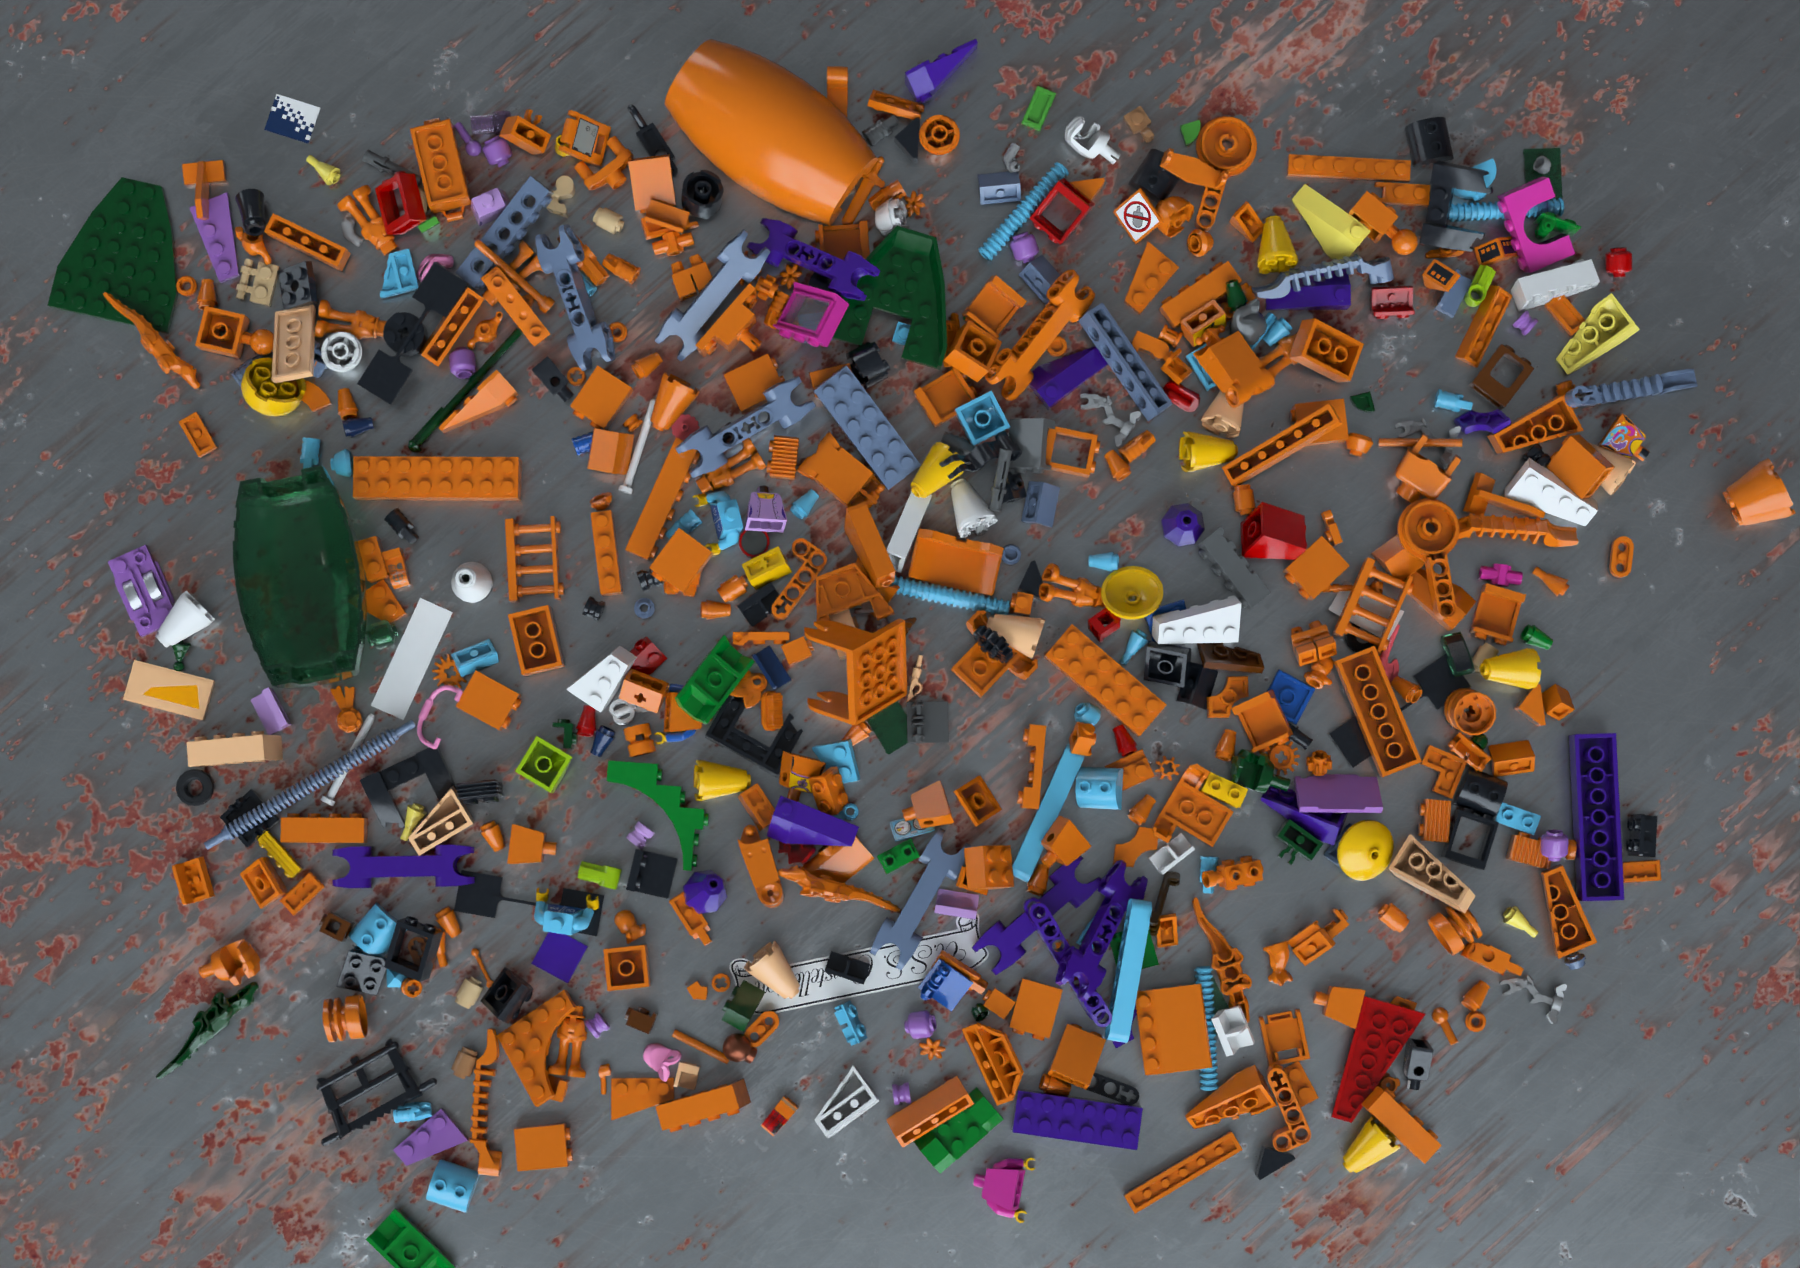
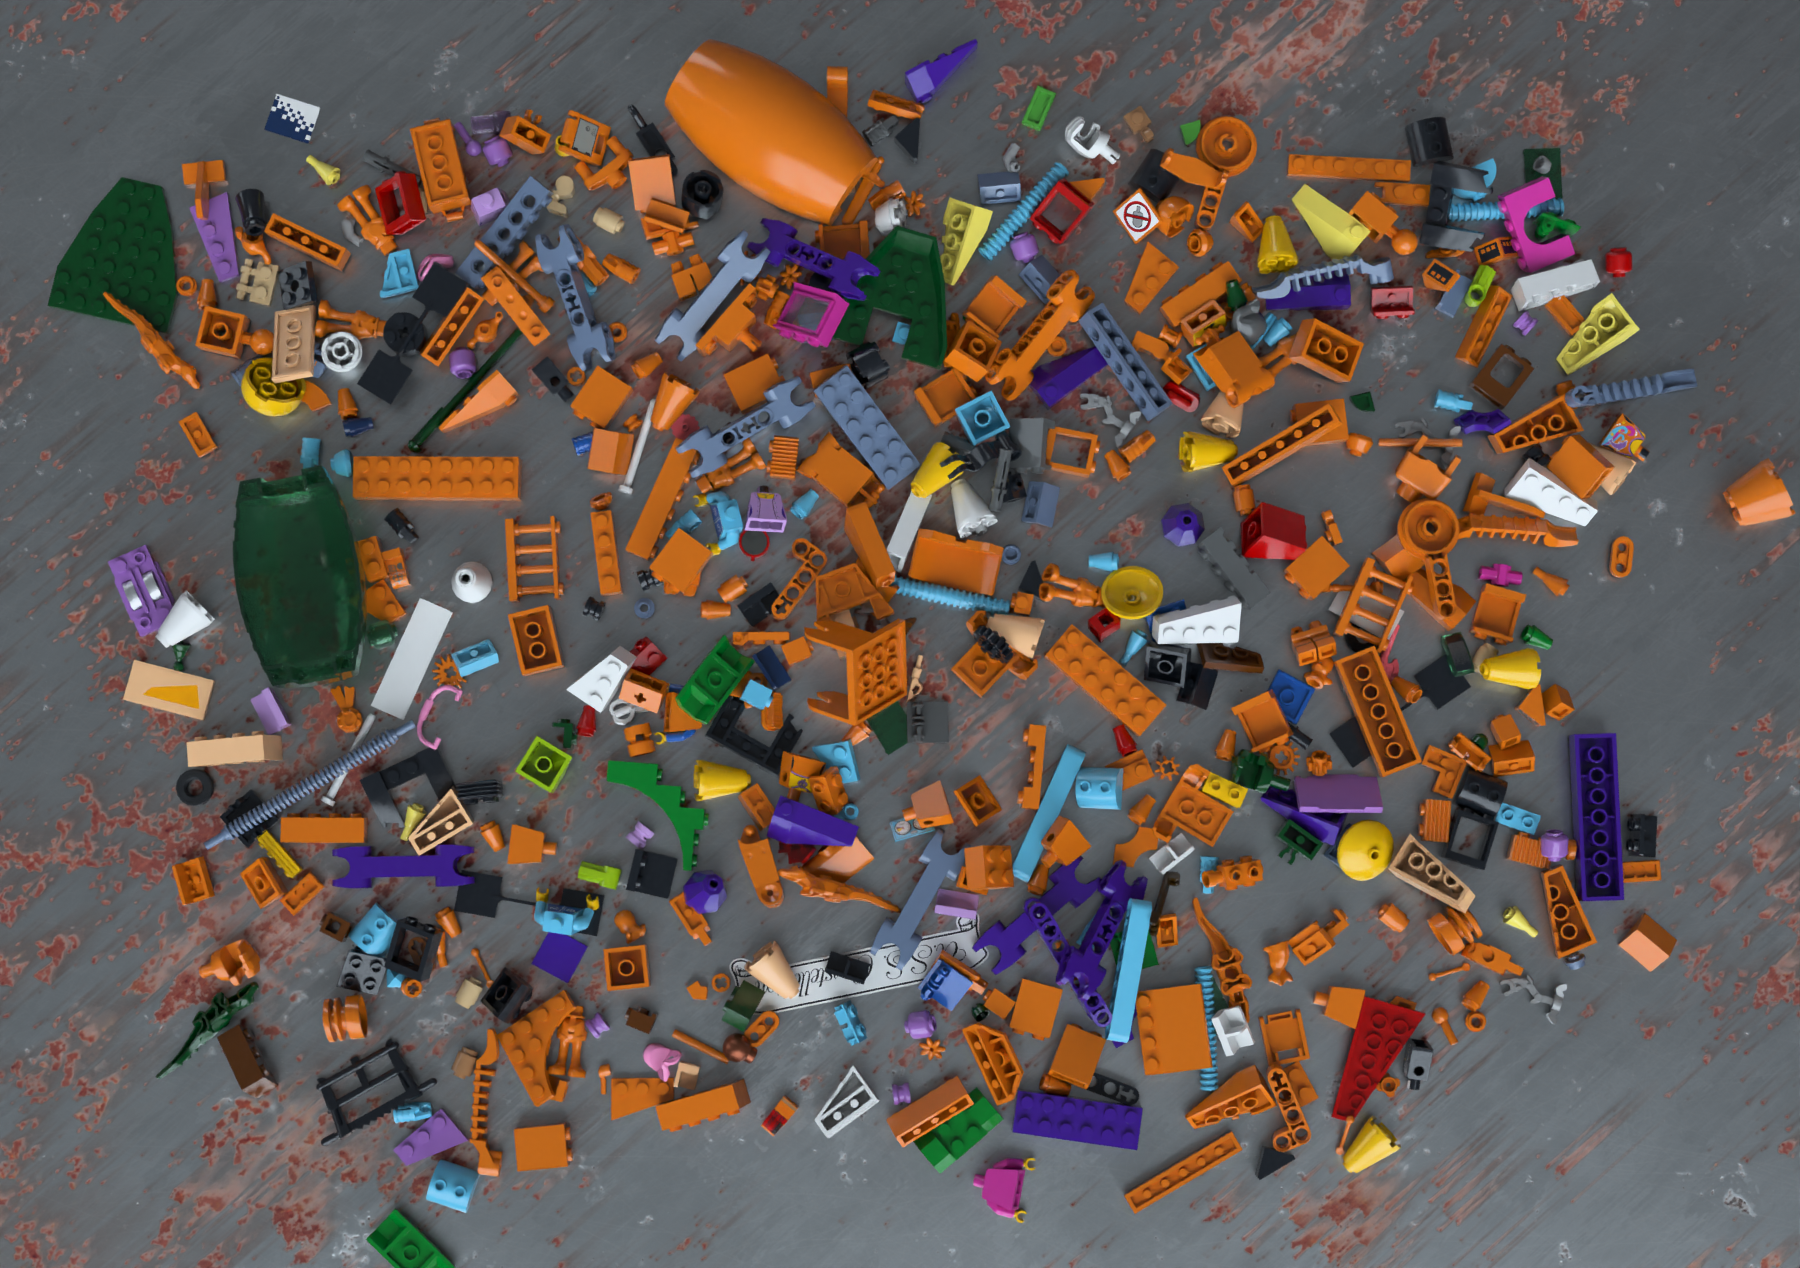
(247, 1061): none -> reddish brown wedge
(428, 224): bright green tile -> none
(489, 701): orange panel -> none
(602, 739): dark blue cone -> none
(757, 695): none -> medium azure brick
(766, 568): yellow hinge -> none
(898, 856): green hips -> none
(939, 134): orange cone -> none
(963, 233): none -> light yellow wedge
(1082, 739): orange brick -> none
(1087, 713): medium azure cone -> none
(1233, 690): orange tile -> none
(1340, 1149): none -> orange hinge
(1401, 1124): orange brick -> none
(1465, 967): none -> orange hinge
(1480, 714): orange wheel -> none
(1505, 731): none -> orange brick
(1648, 943): none -> orange slope

